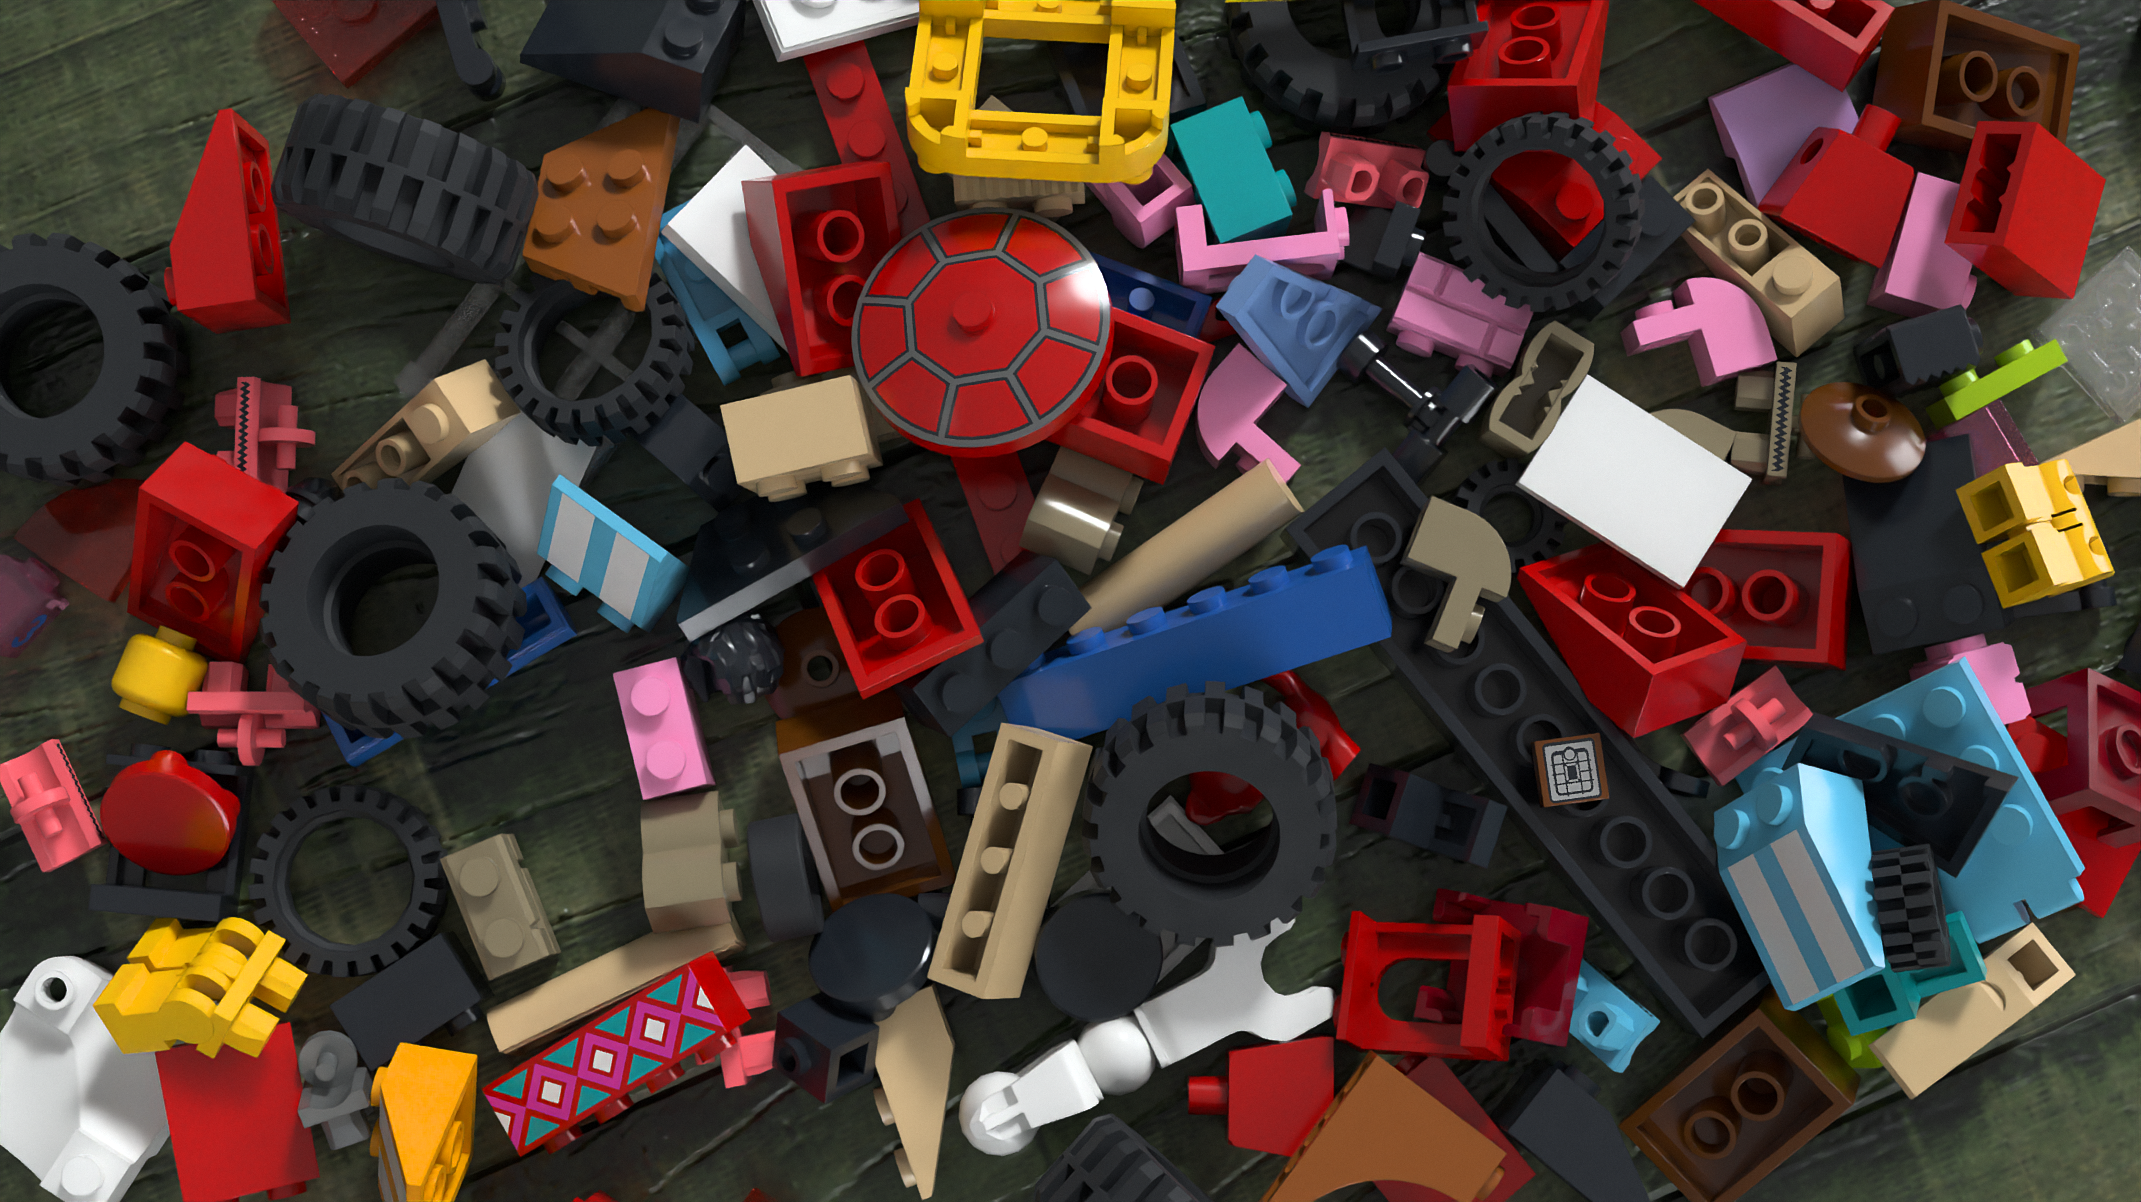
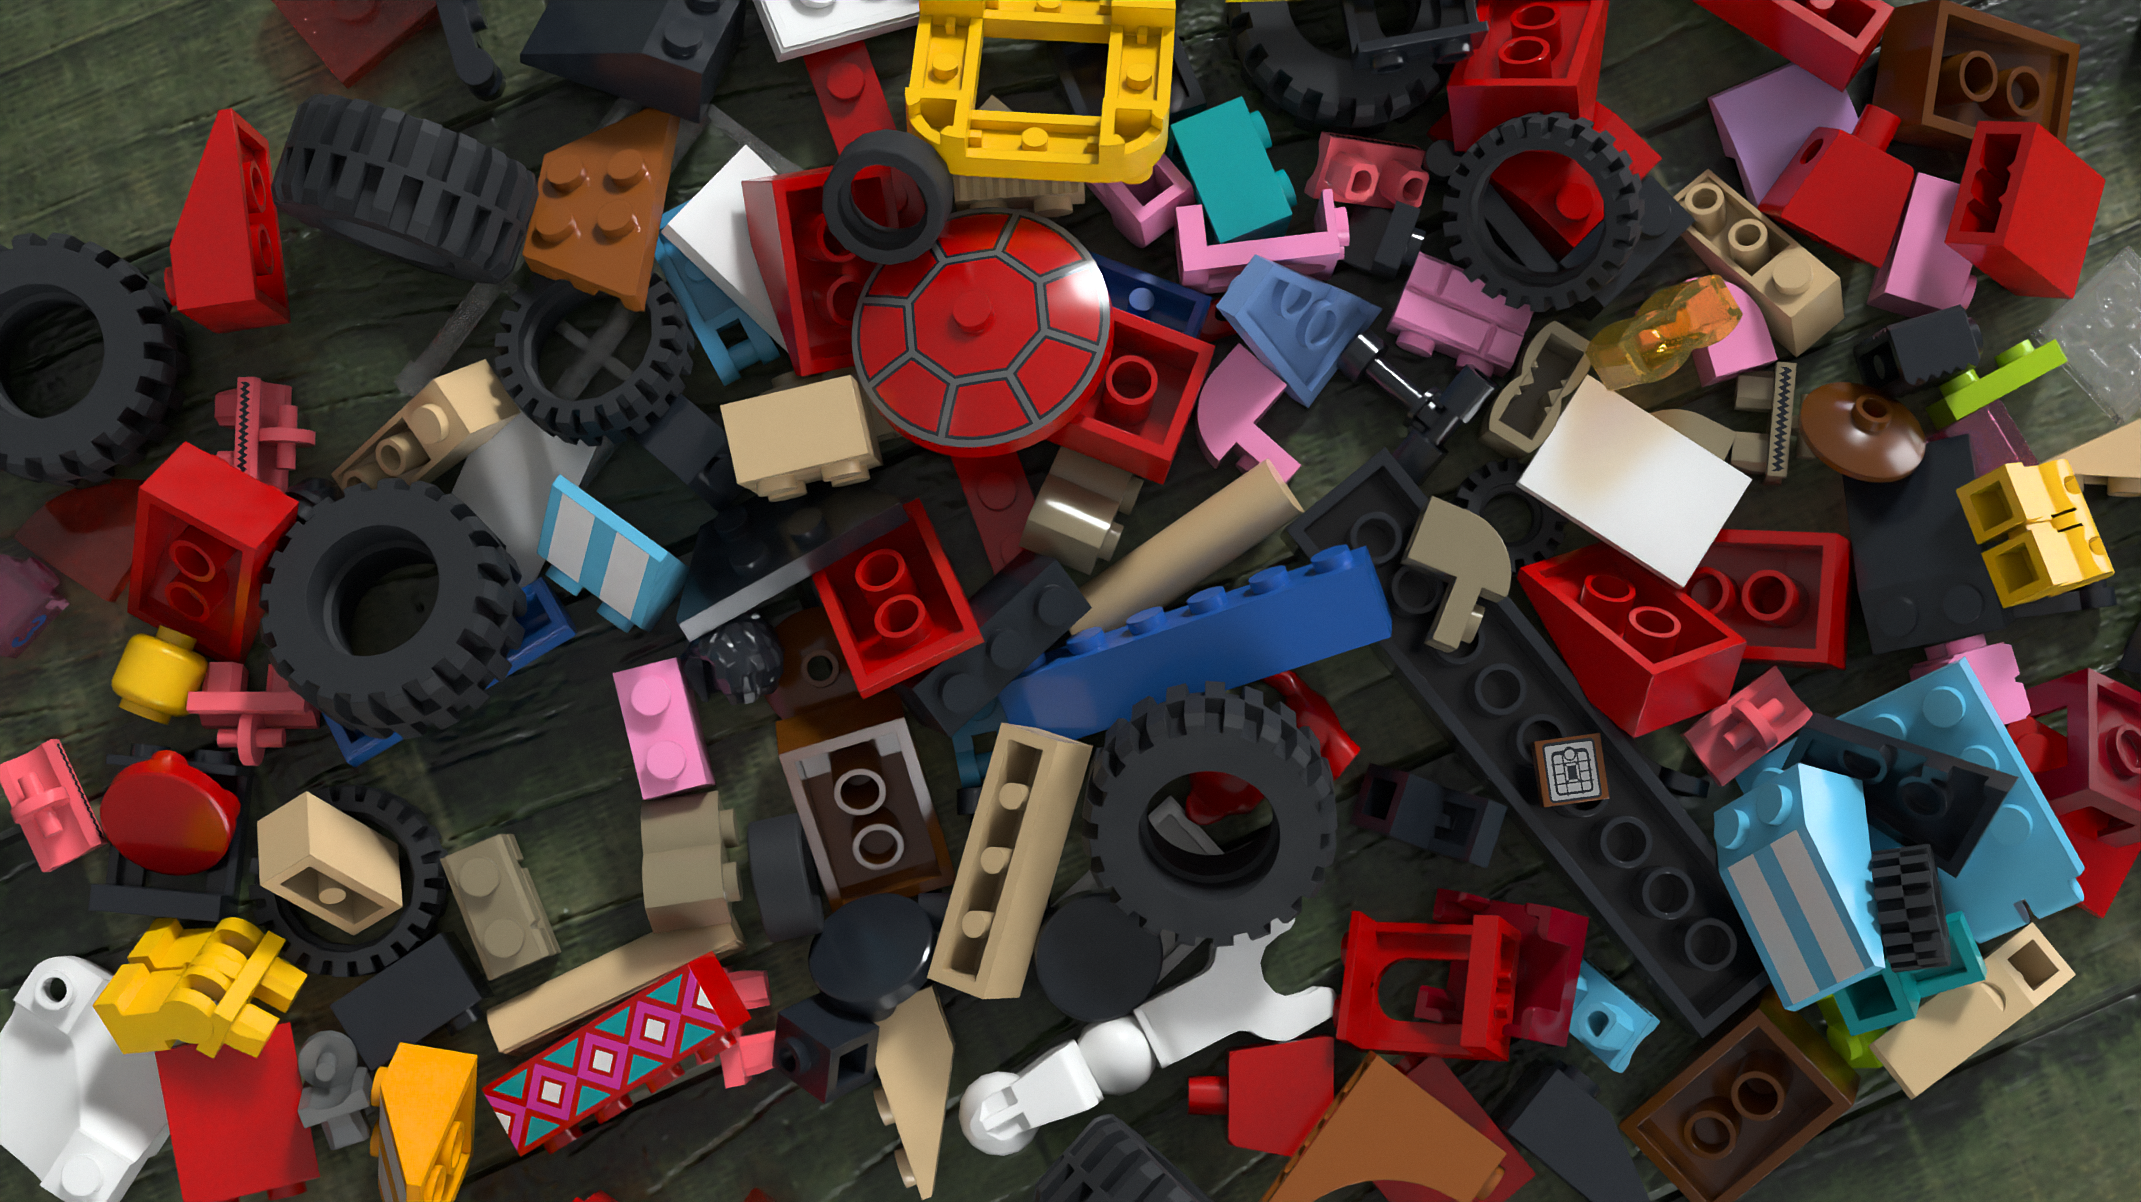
(329, 864): none -> tan brick
(867, 237): none -> black tyre
(1664, 333): none -> clear yellow brick

